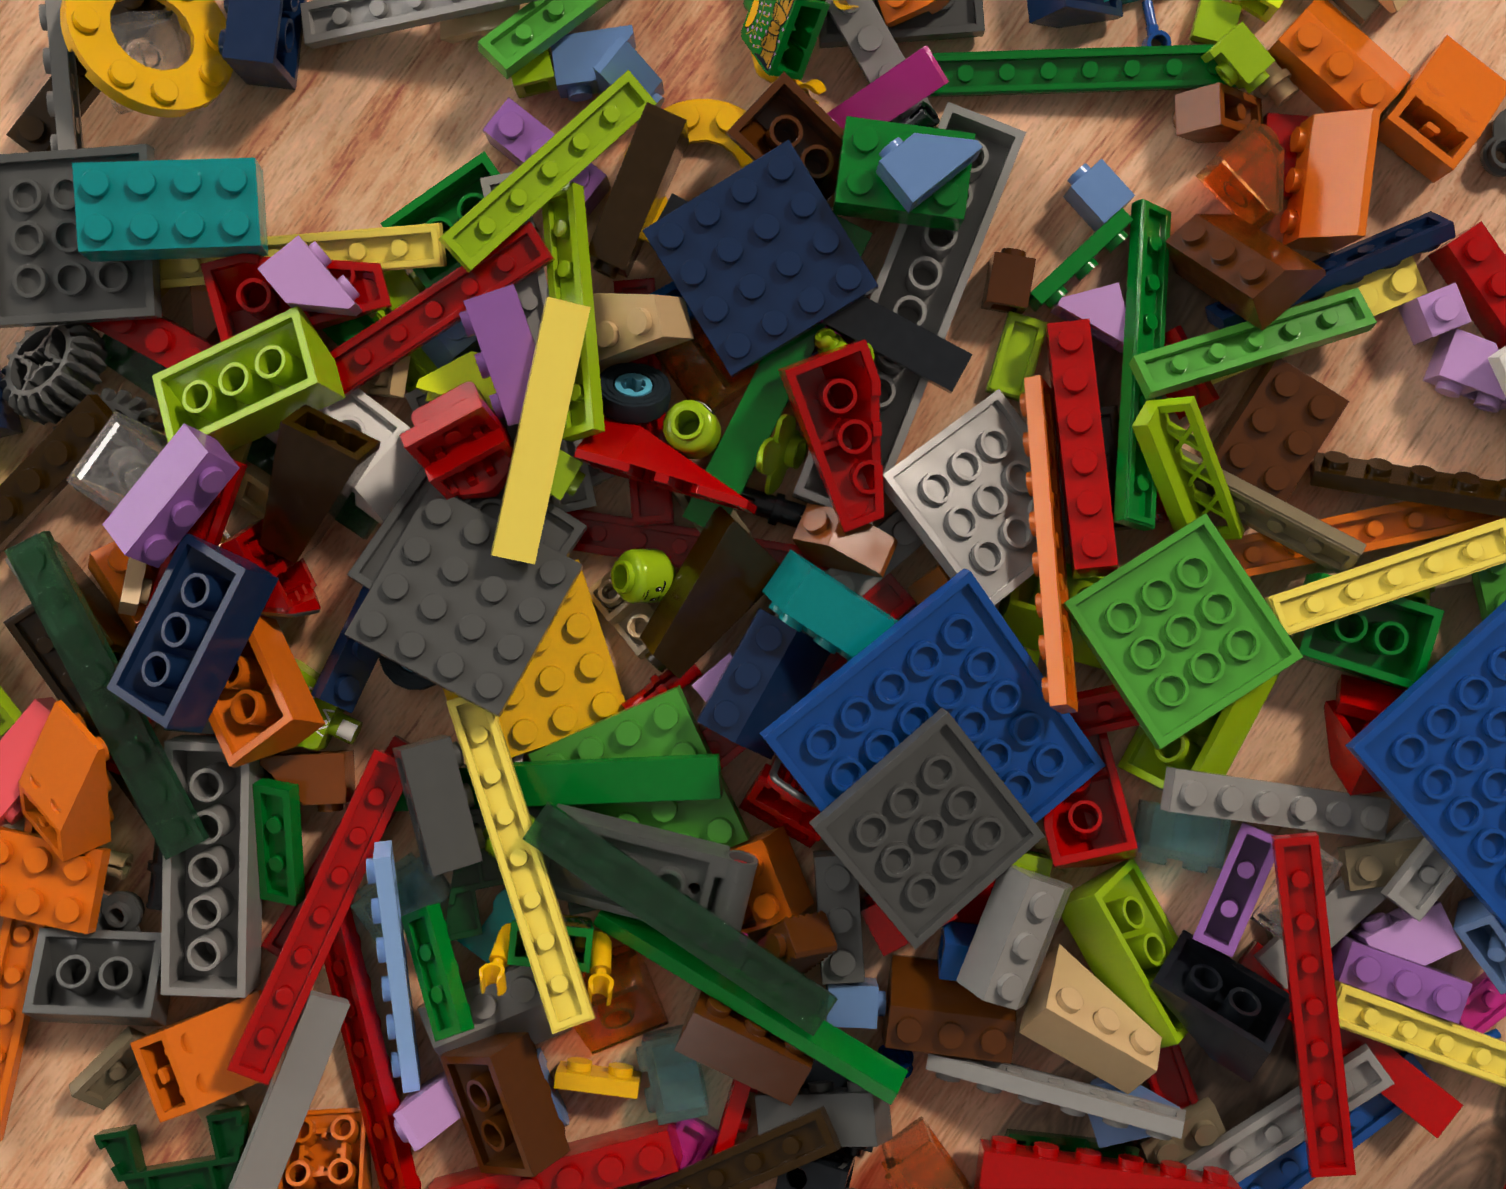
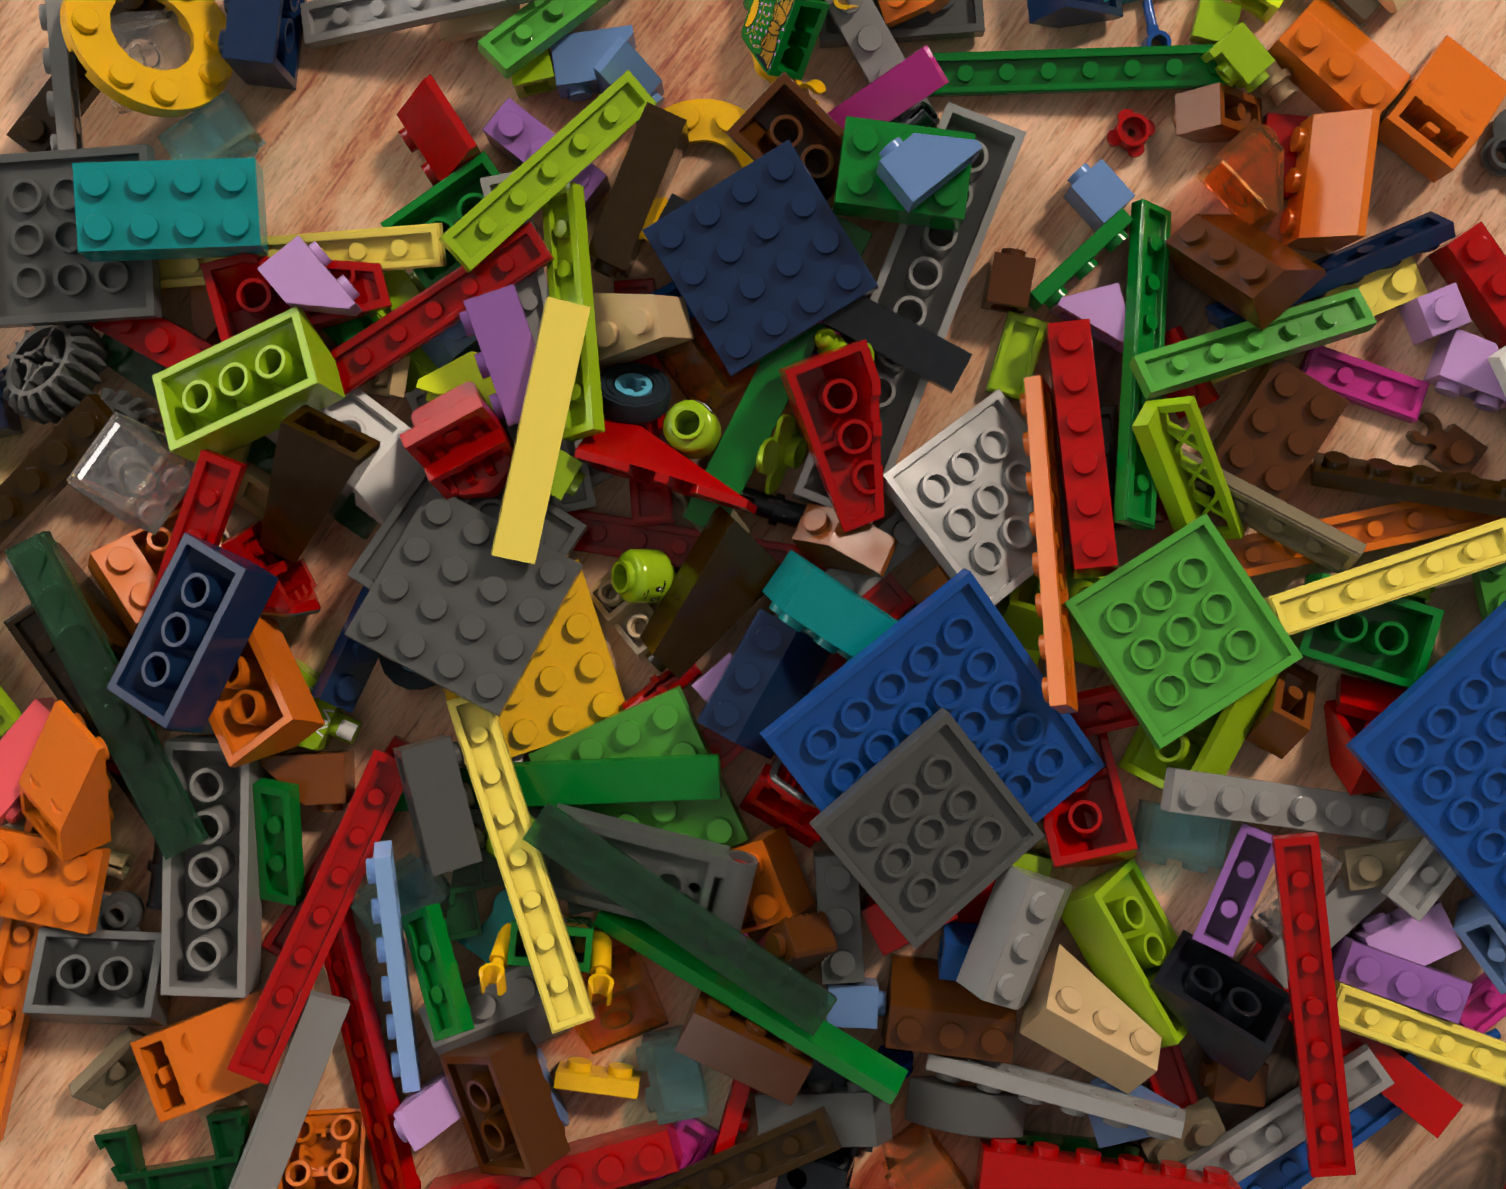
(135, 588): tan plate -> none
(170, 496): medium lavender brick -> none
(214, 132): none -> clear light blue brick
(435, 131): none -> red slope
(964, 1109): none -> dark grey brick
(1131, 121): none -> red plate
(1228, 1087): none -> reddish brown brick
(1286, 712): none -> dark orange slope
(1367, 383): none -> dark pink tile
(1451, 448): none -> reddish brown plate

